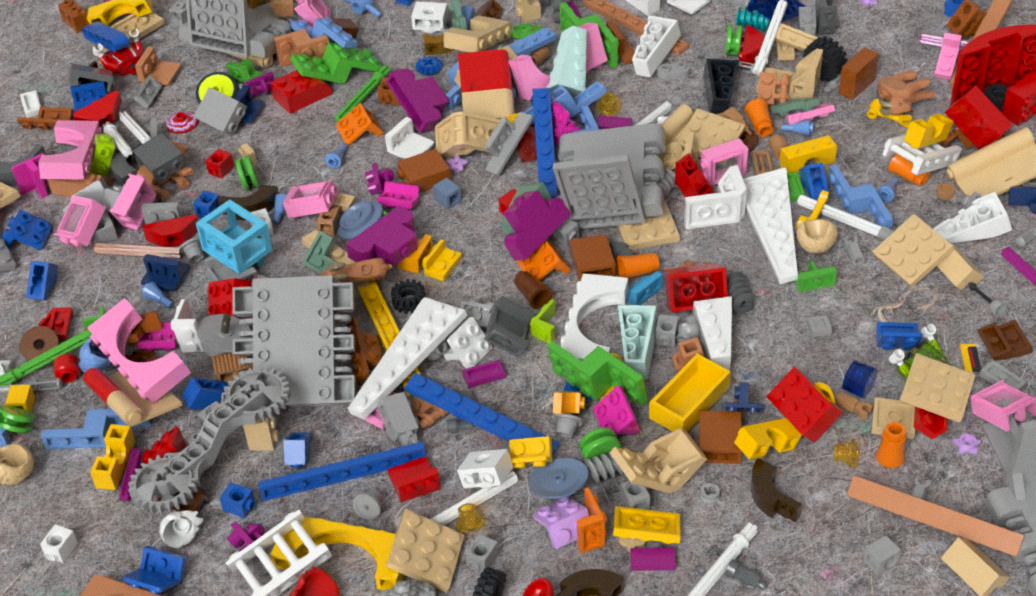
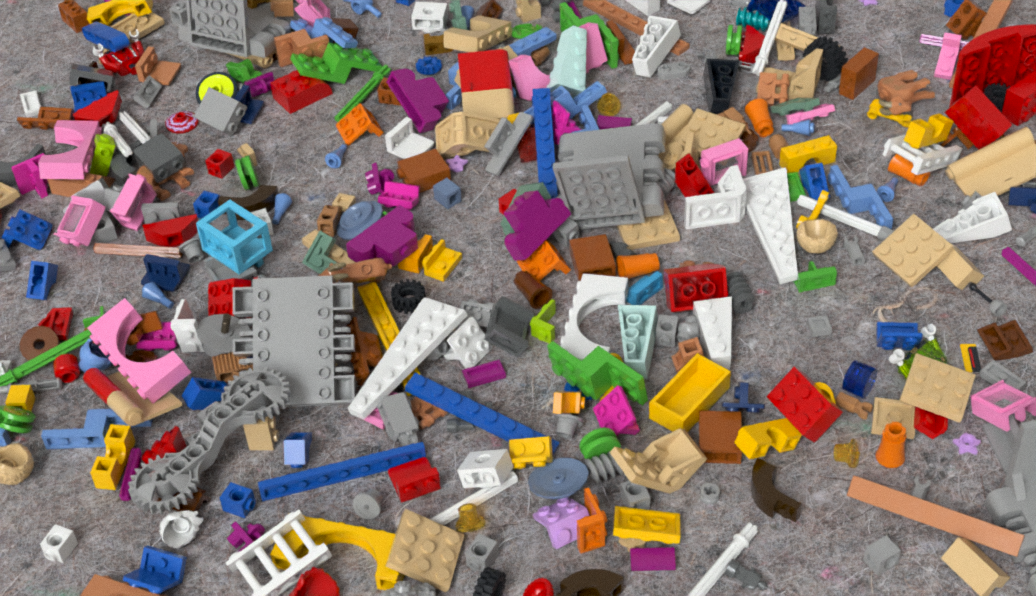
(310, 199): bright pink window -> none
(945, 191): medium nougat tile -> none

